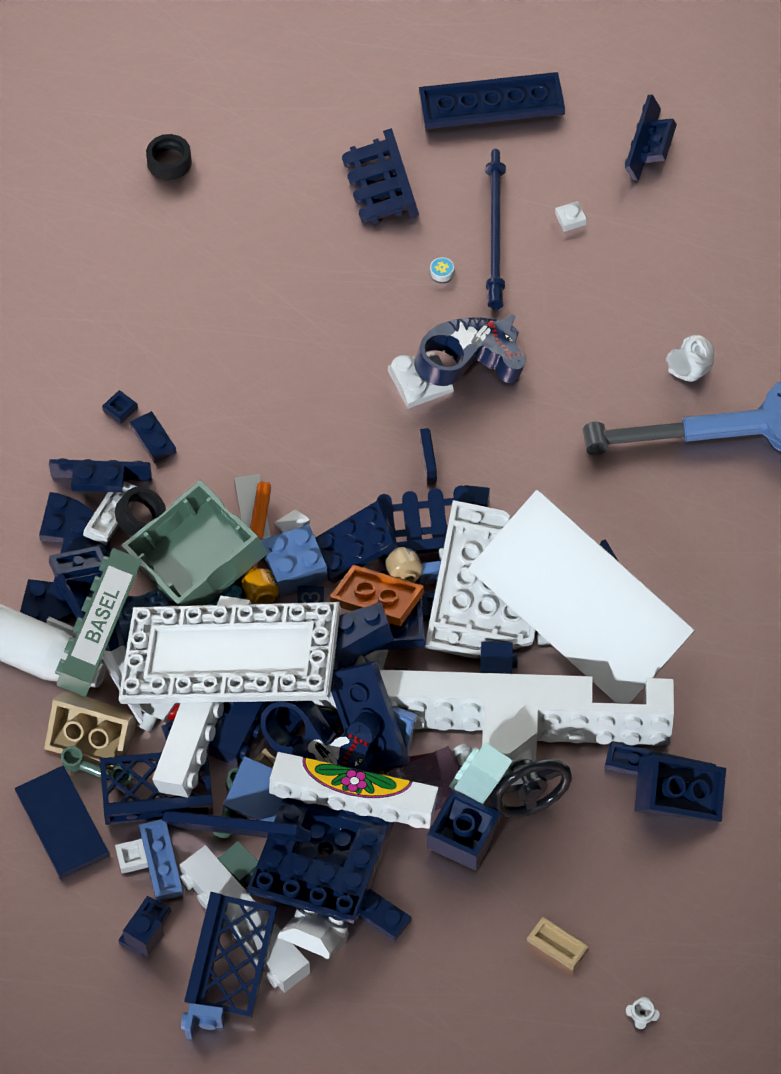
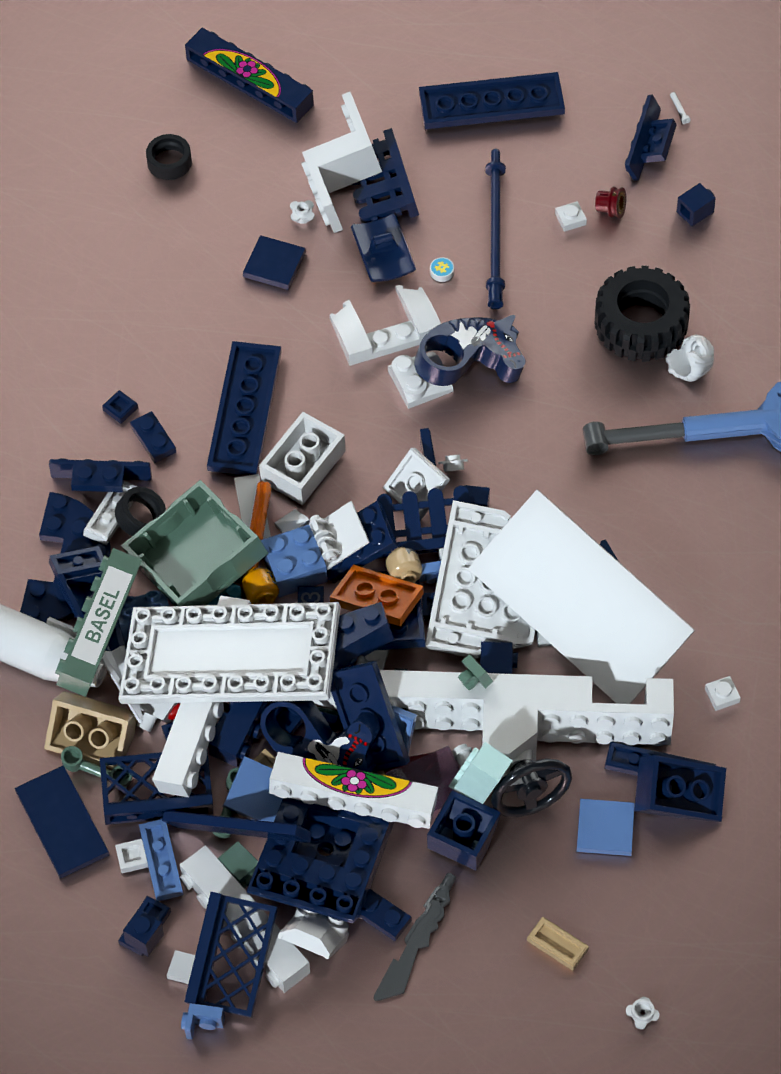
(181, 967): none -> white tile
(244, 408): none -> dark blue plate
(249, 74): none -> dark blue brick
(274, 262): none -> dark blue tile
(302, 216): none -> white plate
(302, 458): none -> white brick
(338, 534): none -> white hinge
(340, 163): none -> white bracket
(364, 347): none -> white wedge
(383, 249): none -> dark blue shield
(398, 973): none -> dark grey sword
(415, 475): none -> white tile
(453, 463): none -> white plate
(474, 674): none -> sand green tile
(605, 827): none -> medium blue tile
(611, 201): none -> dark red piece
(648, 288): none -> black tyre
(684, 118): none -> white piece
(696, 204): none -> dark blue brick
(722, 693): none -> white plate

